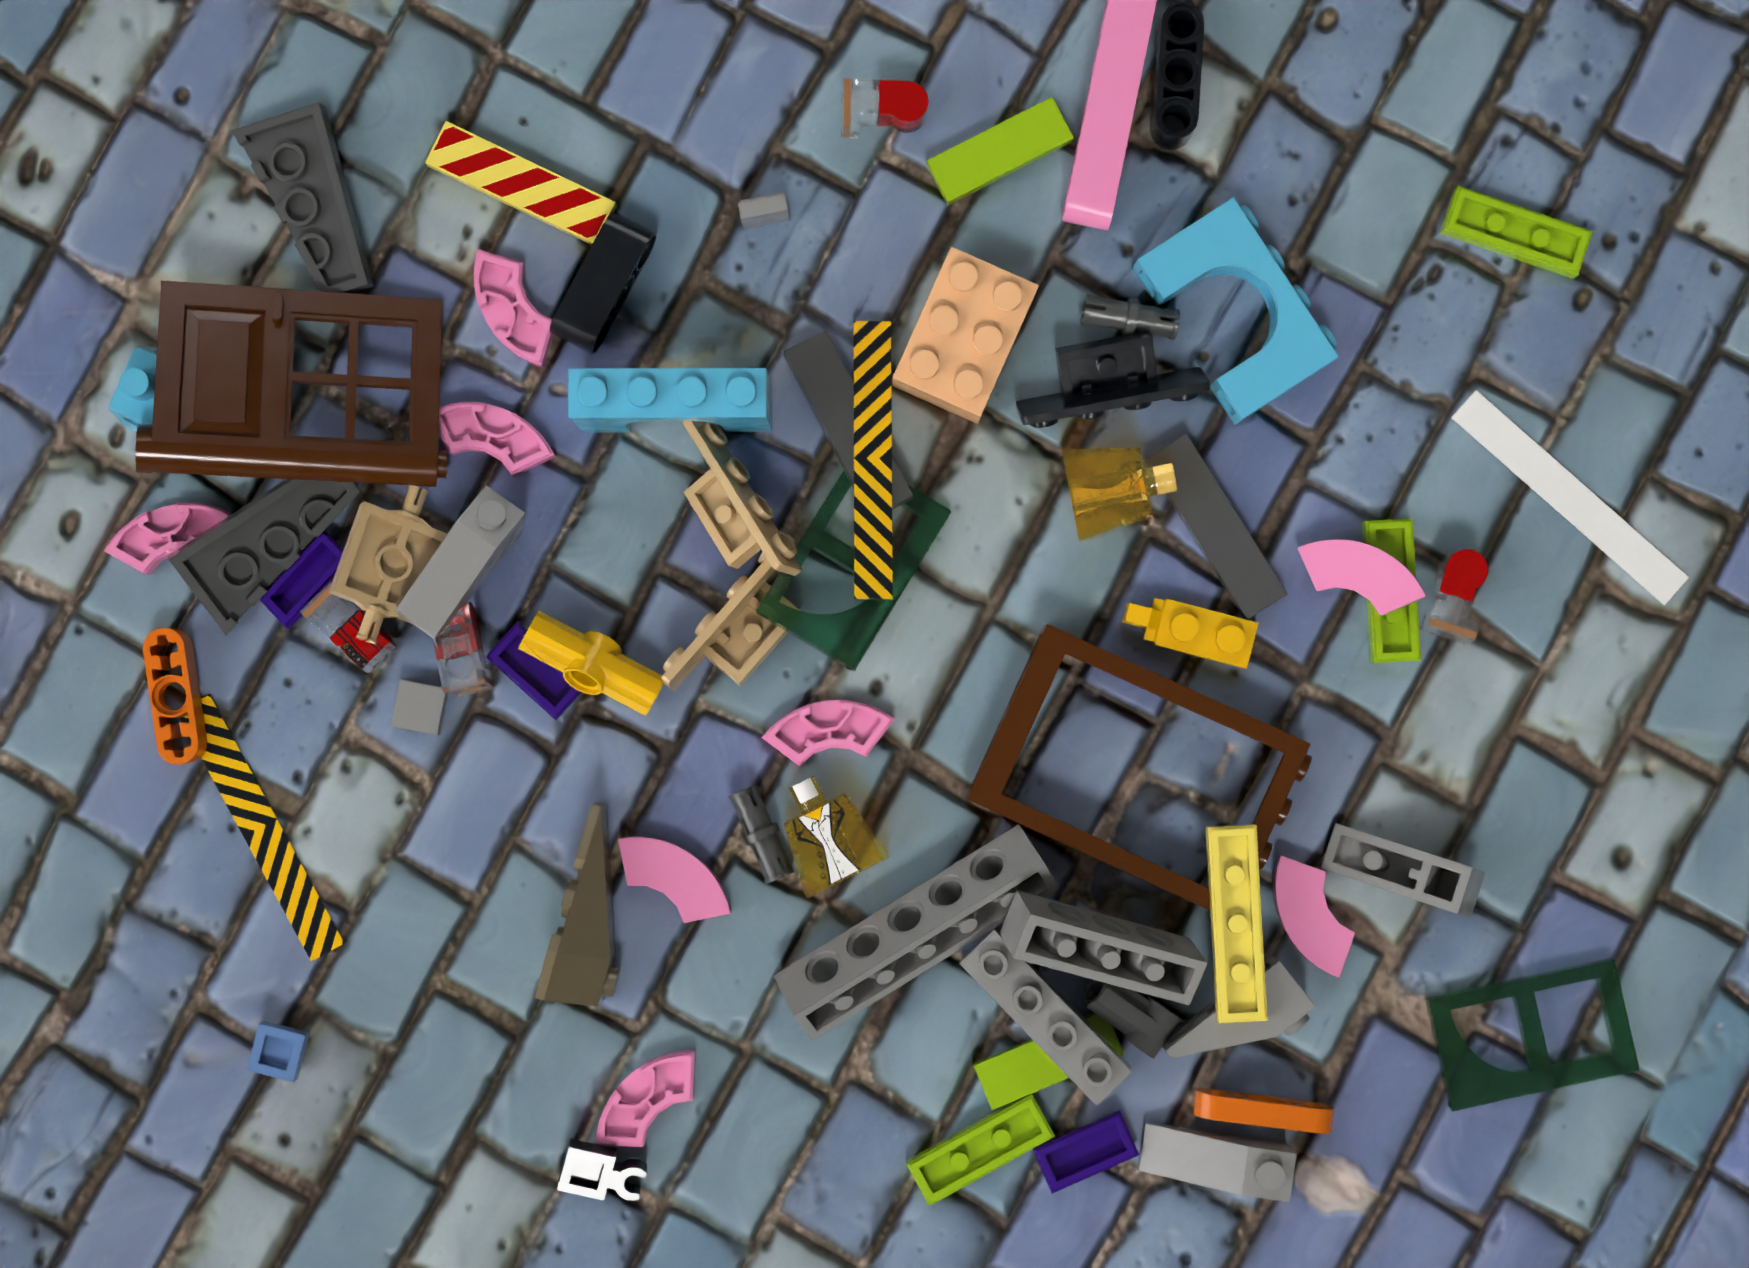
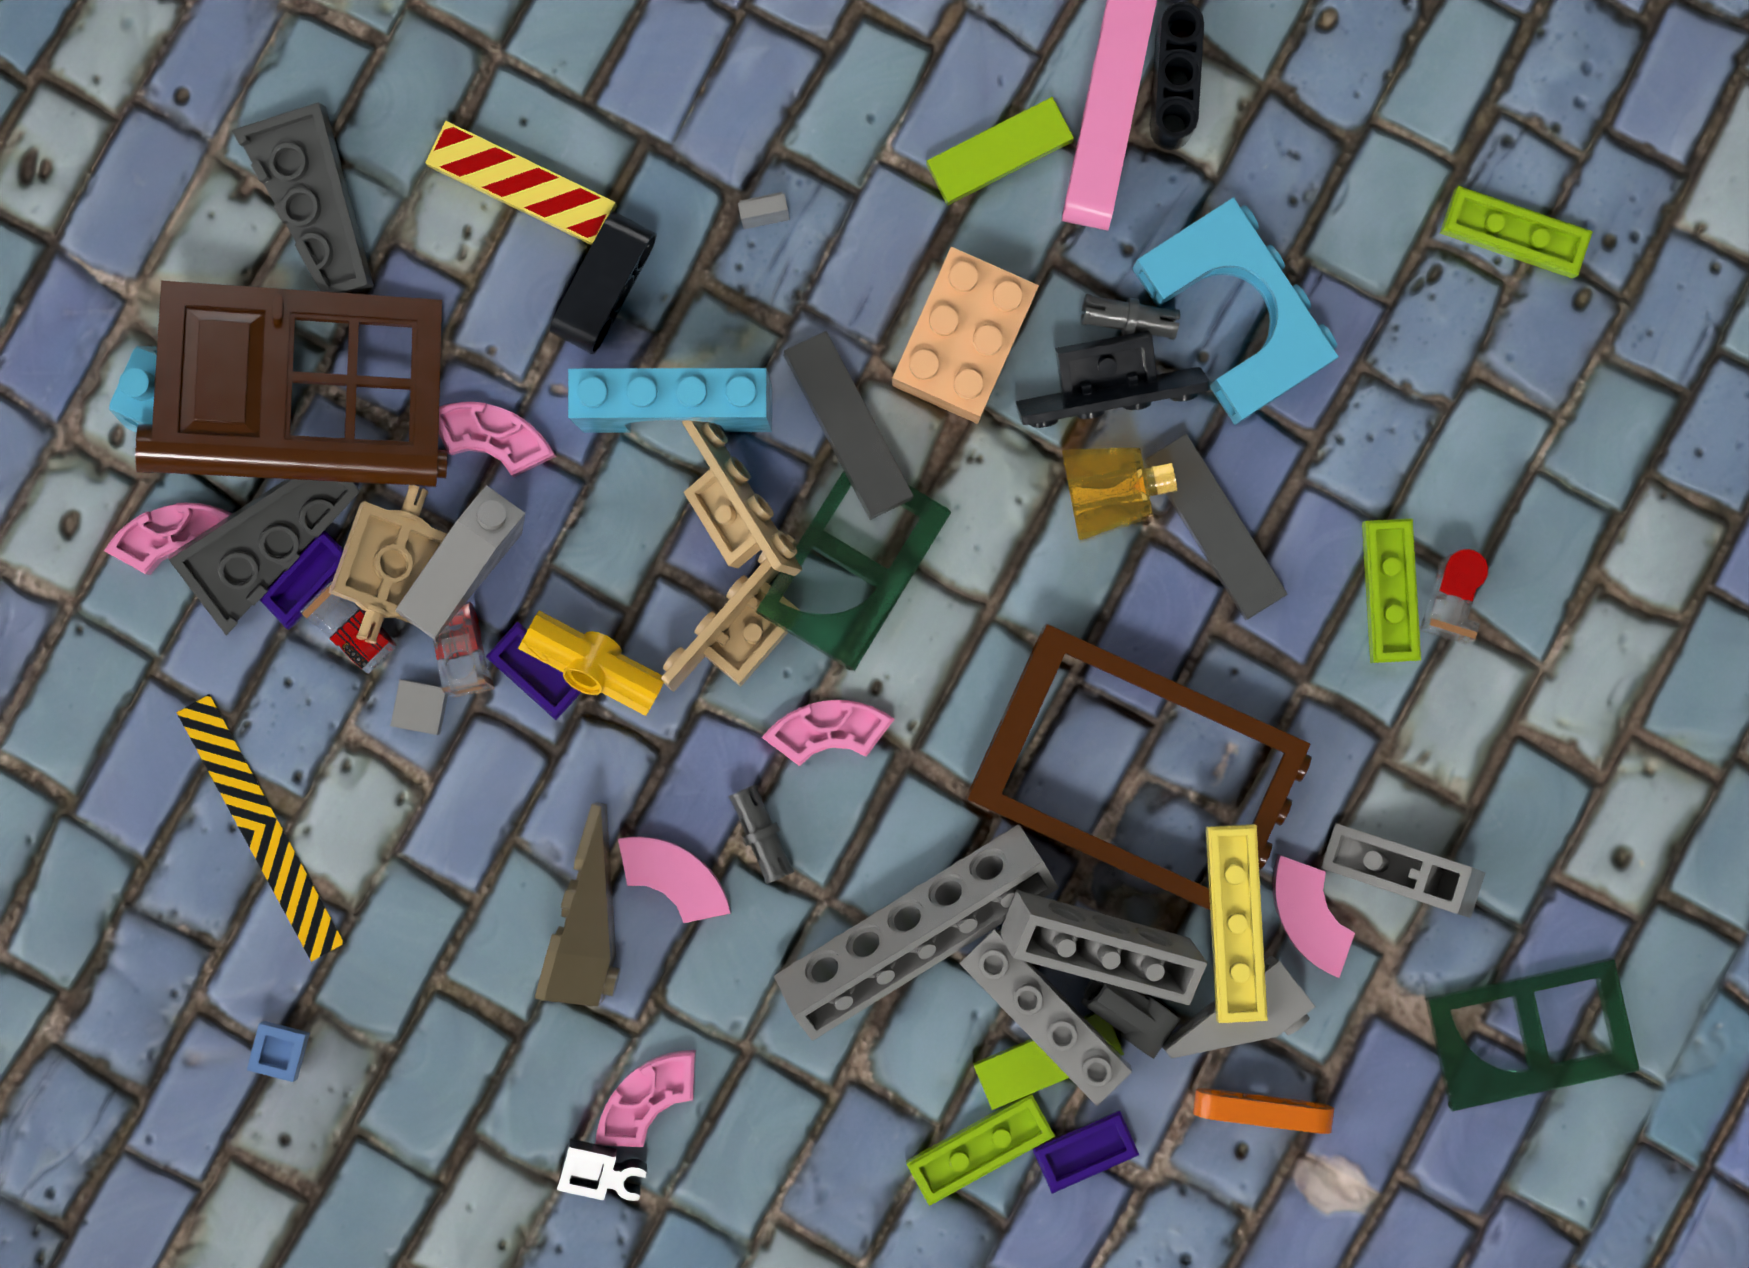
(157, 684): orange beam -> none
(507, 307): bright pink tile -> none
(829, 838): clear yellow torso -> none
(872, 460): sticker -> none
(882, 104): leg -> none
(1195, 631): yellow hinge -> none
(1219, 1160): light grey slope -> none
(1363, 570): bright pink tile -> none
(1570, 497): white sticker -> none

